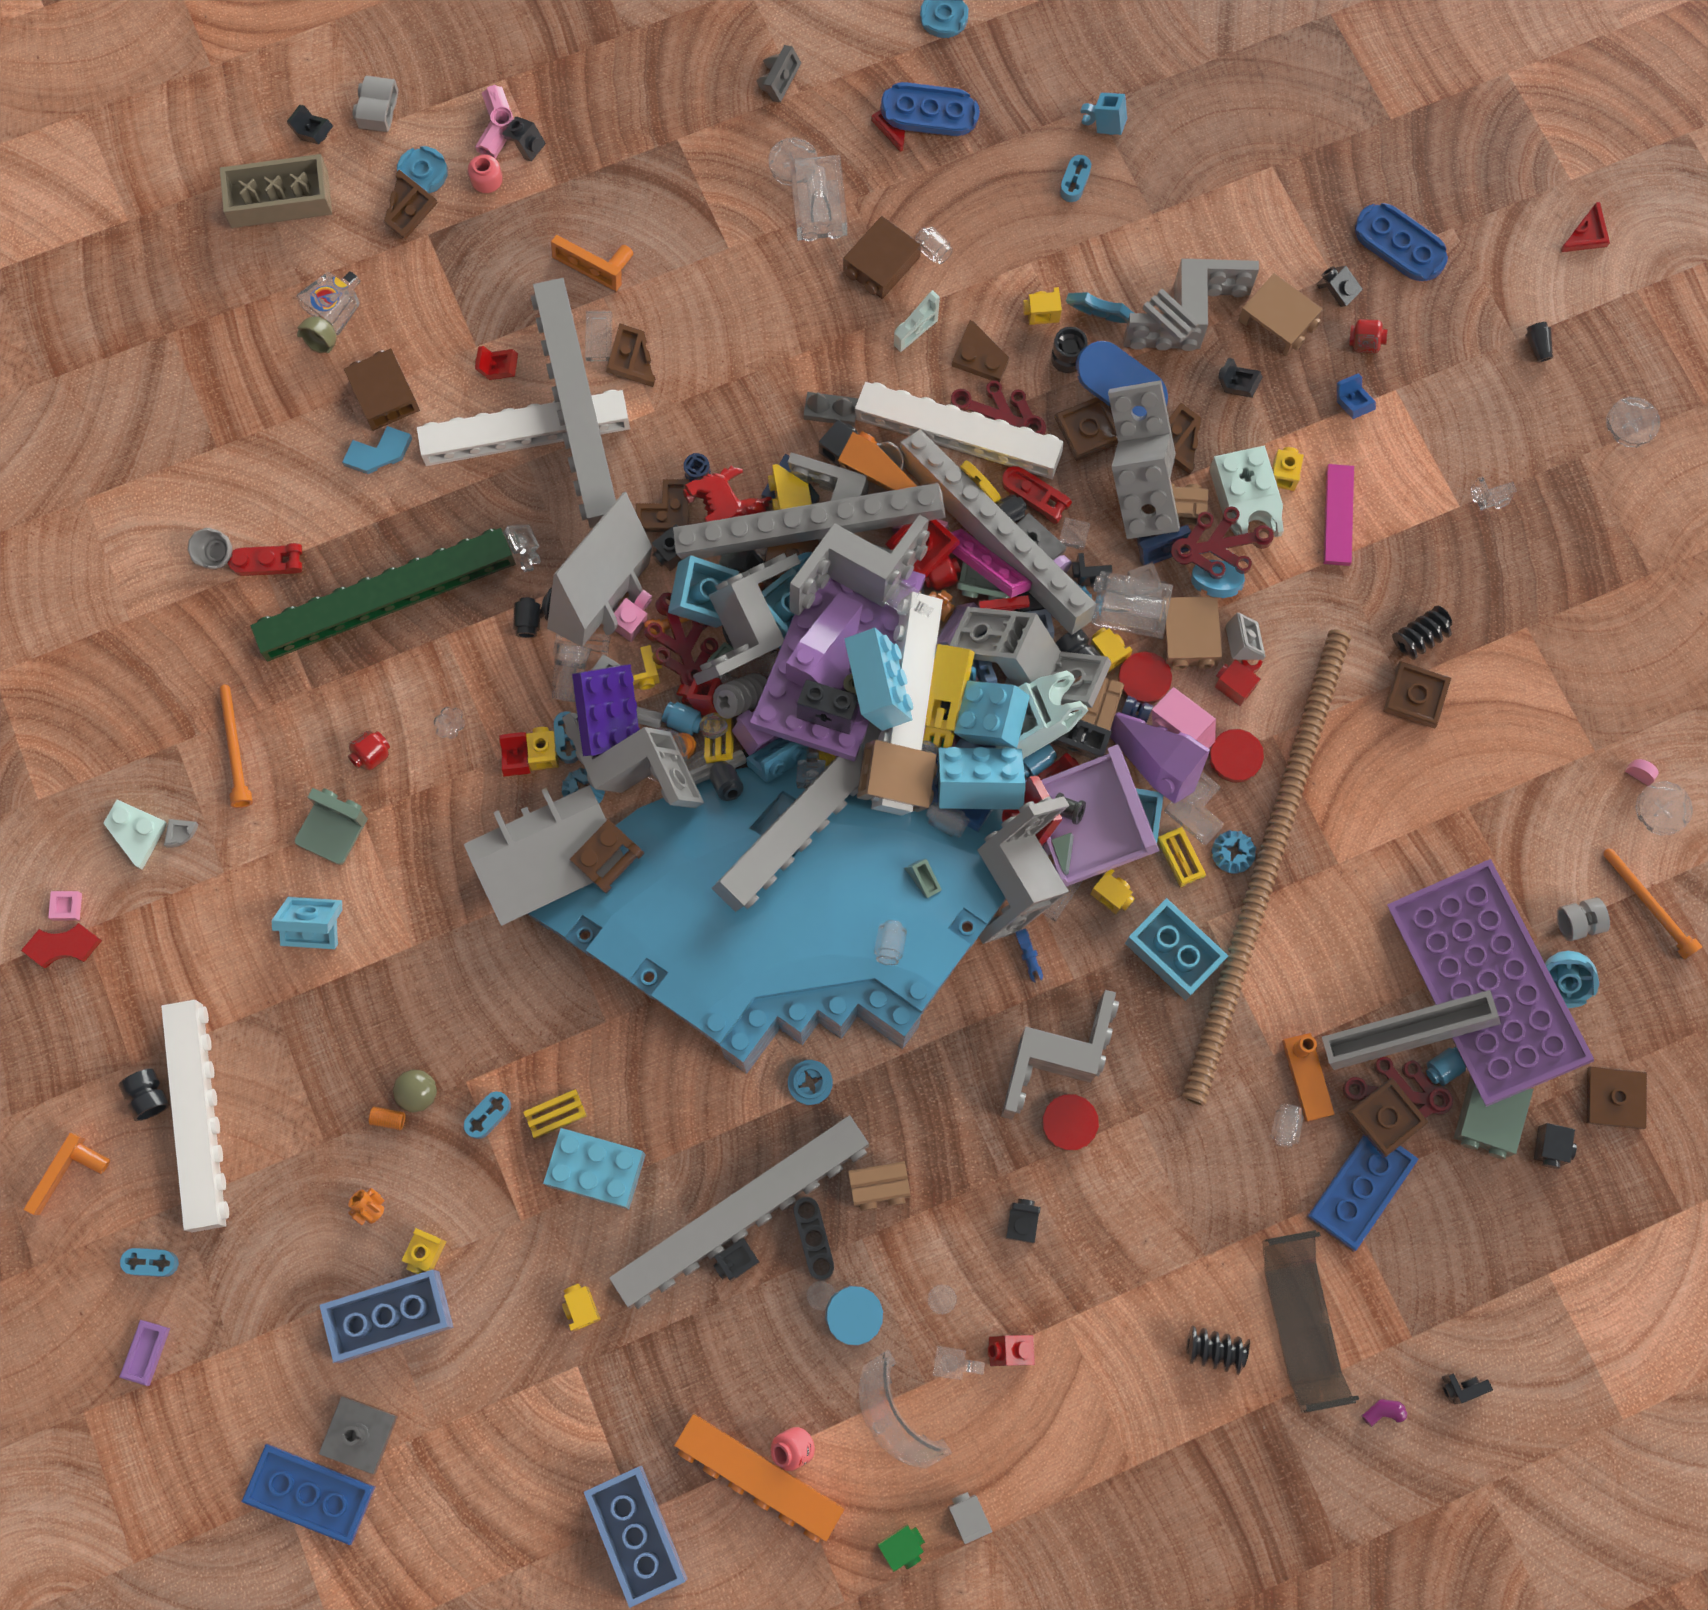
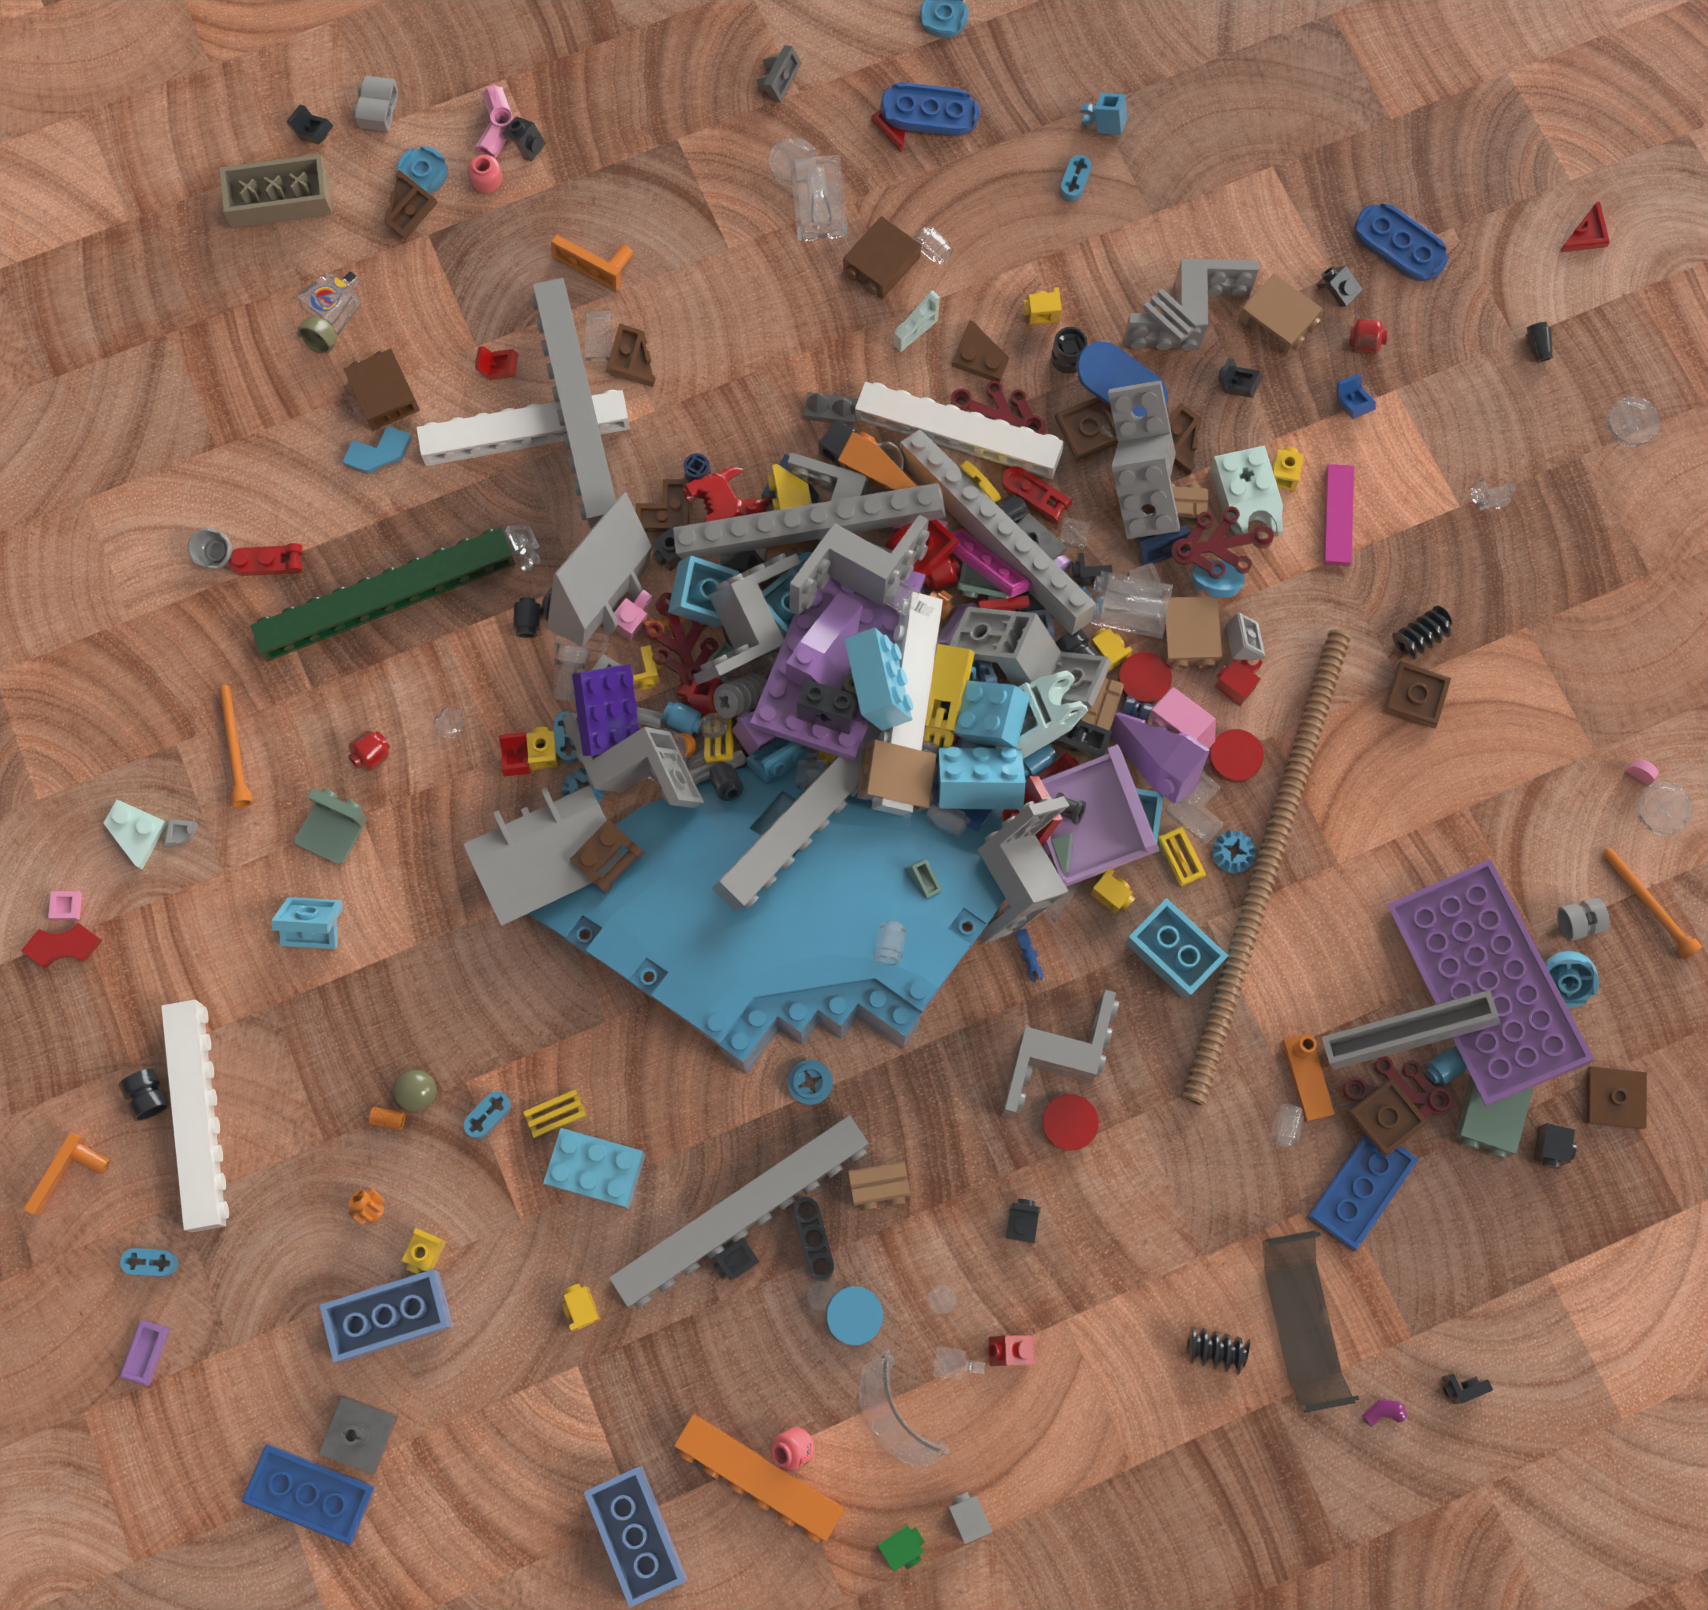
(1092, 305): dark azure tile -> none

